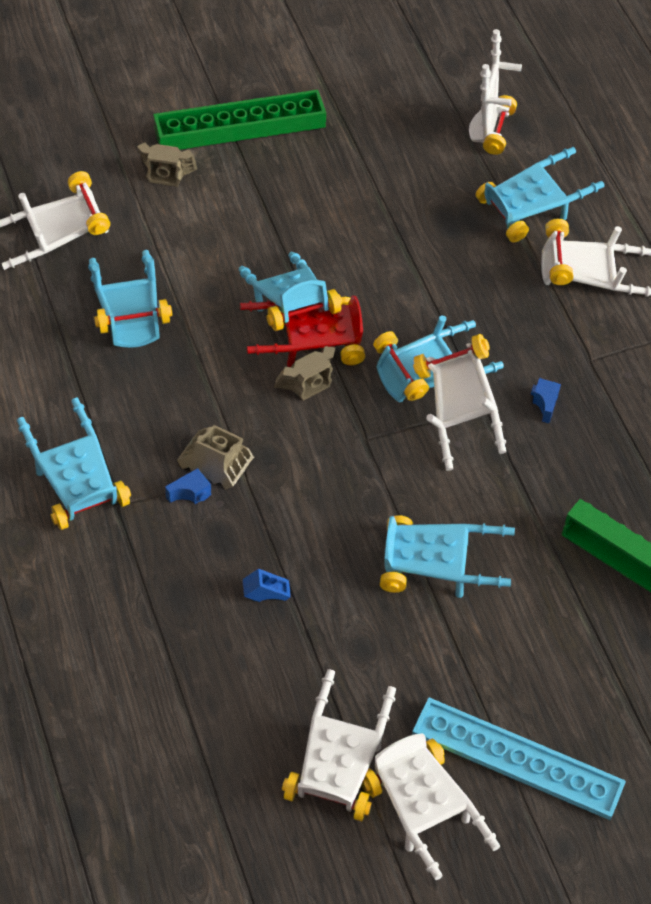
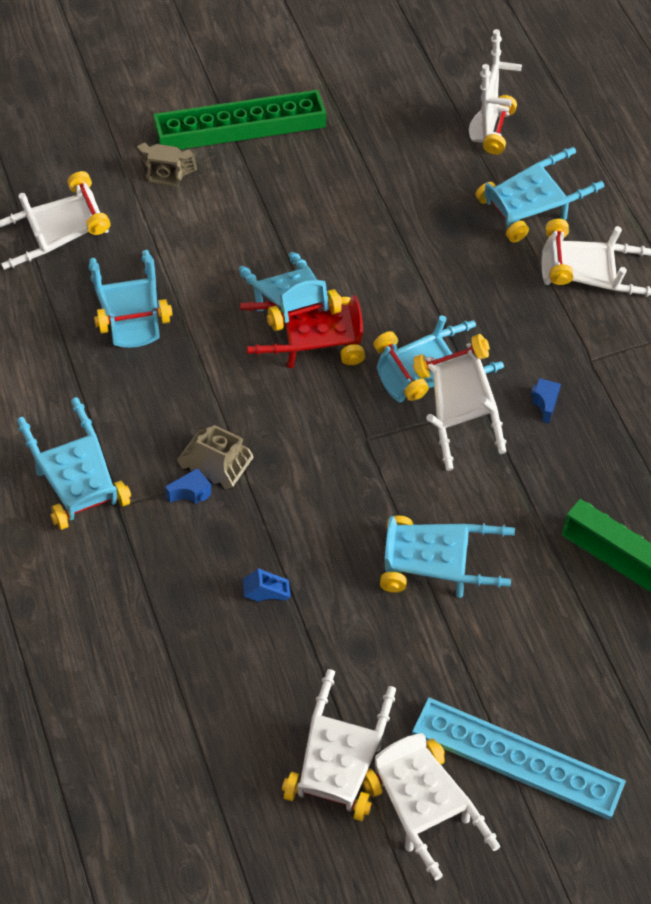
(308, 374): dark tan slope -> none

